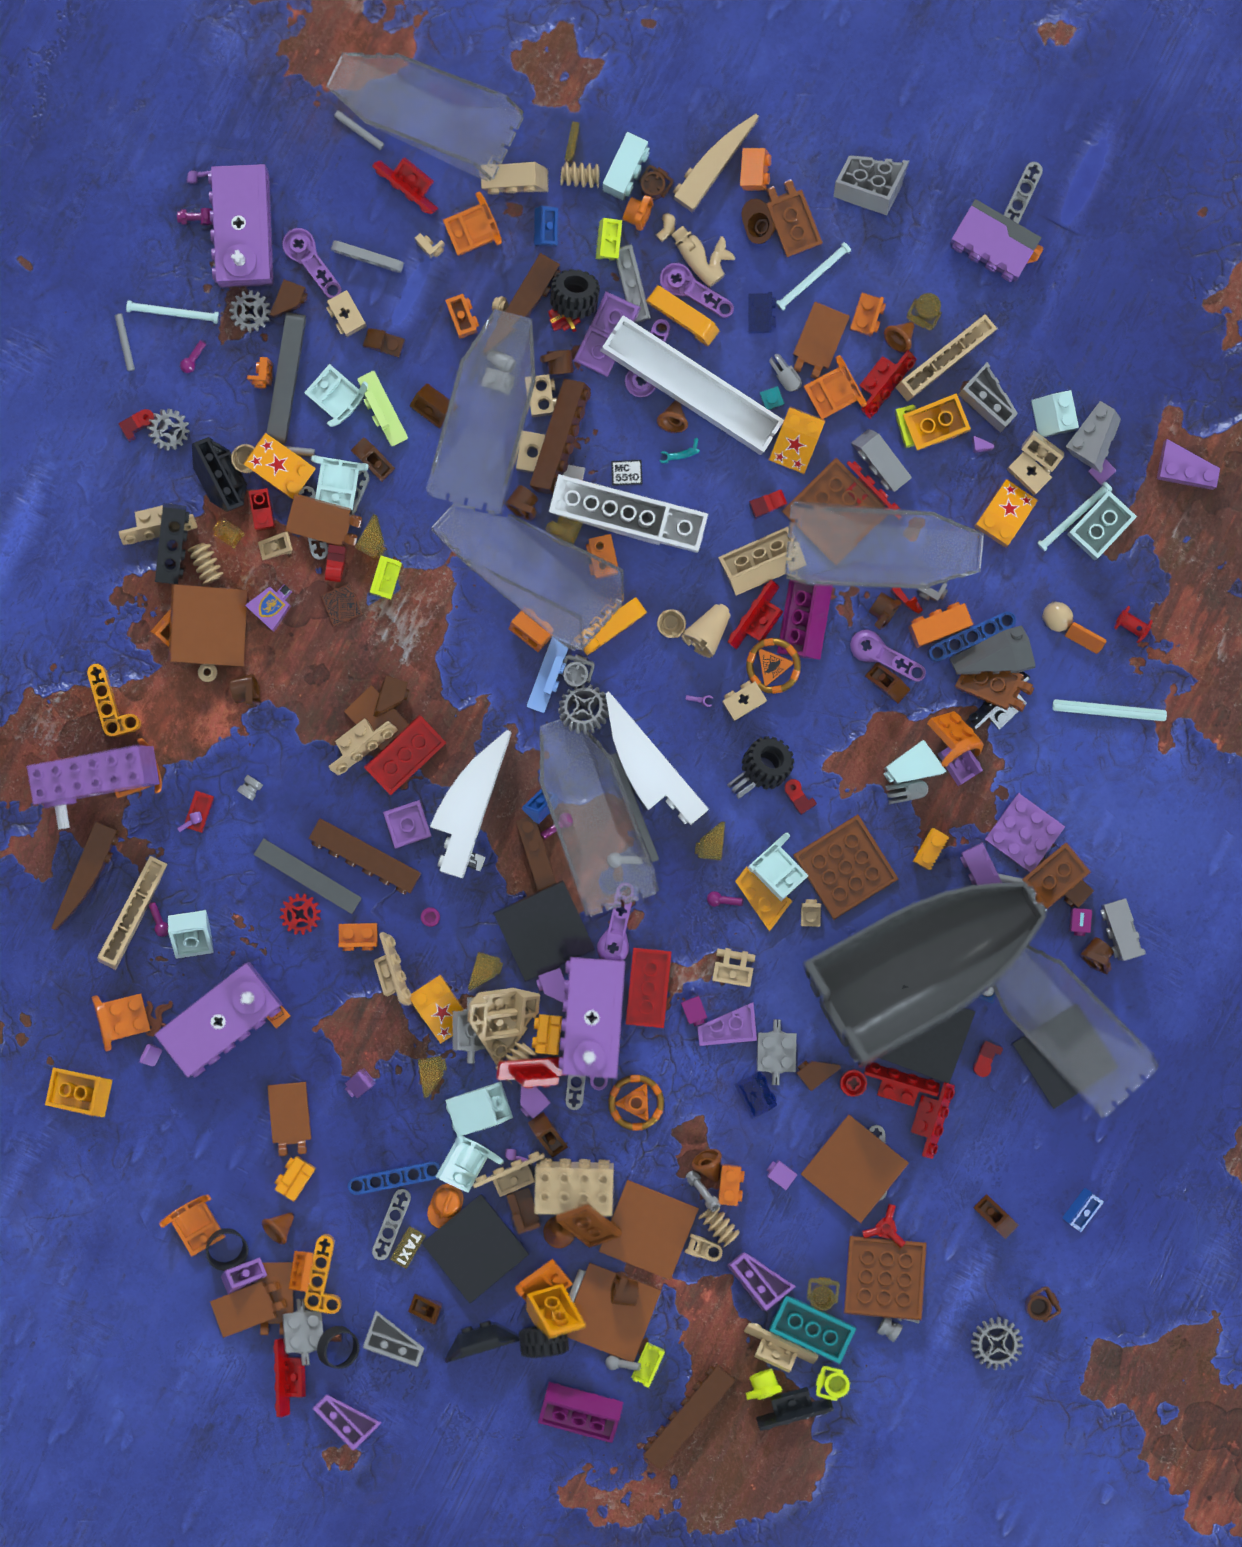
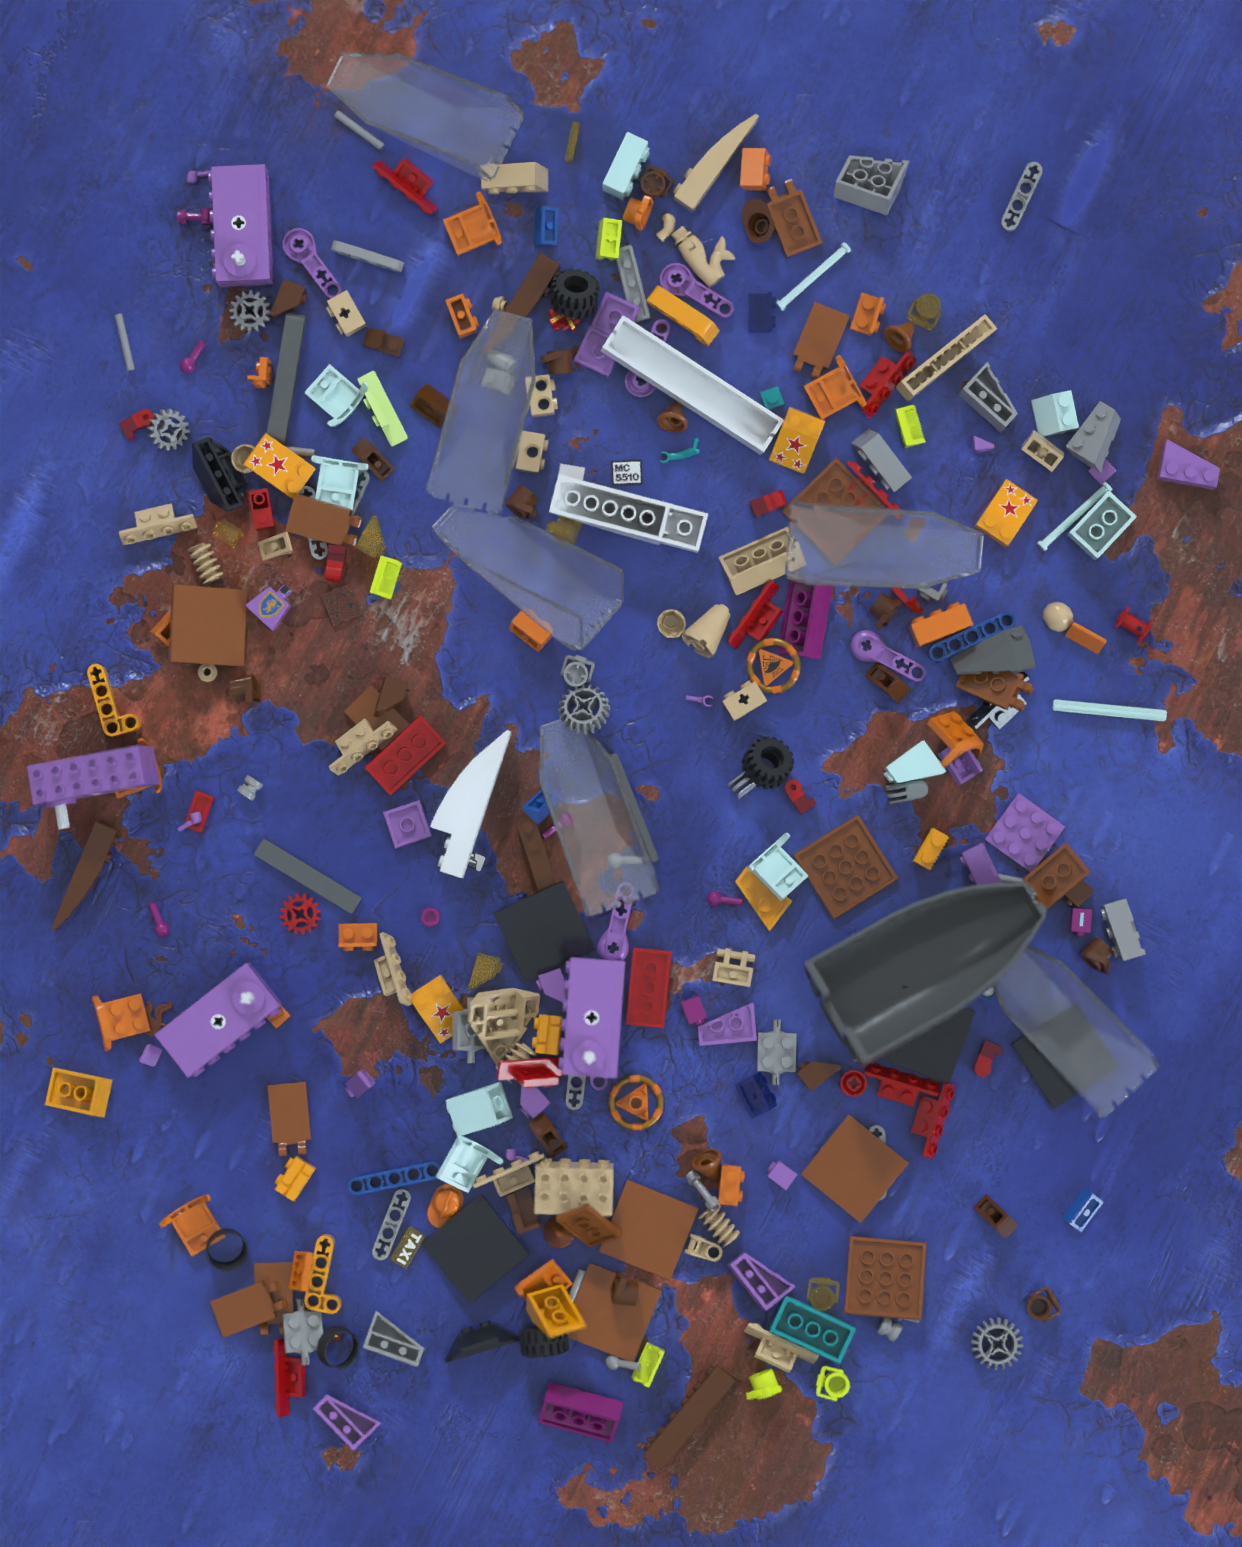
(132, 913): tan slope -> none
(165, 573): black brick -> none
(172, 311): light aqua bar -> none
(190, 934): light aqua slope -> none
(243, 1275): medium lavender slope -> none
(278, 1227): dark orange hat -> none
(366, 856): reddish brown brick -> none
(425, 1308): reddish brown slope -> none
(426, 245): tan bracket -> none
(431, 1072): clear yellow slope -> none
(547, 676): light blue bracket -> none
(560, 435): reddish brown brick -> none
(580, 174): tan piece -> none
(602, 548): orange brick -> none
(619, 621): light orange beam -> none
(648, 769): white slope -> none
(711, 843): clear yellow slope -> none
(788, 376): light grey arm -> none
(793, 1407): black bracket -> none
(810, 913): tan bracket -> none
(886, 1228): red piece -> none
(937, 422): light orange slope -> none
(996, 241): medium lavender piece -> none
(1019, 471): tan brick -> none

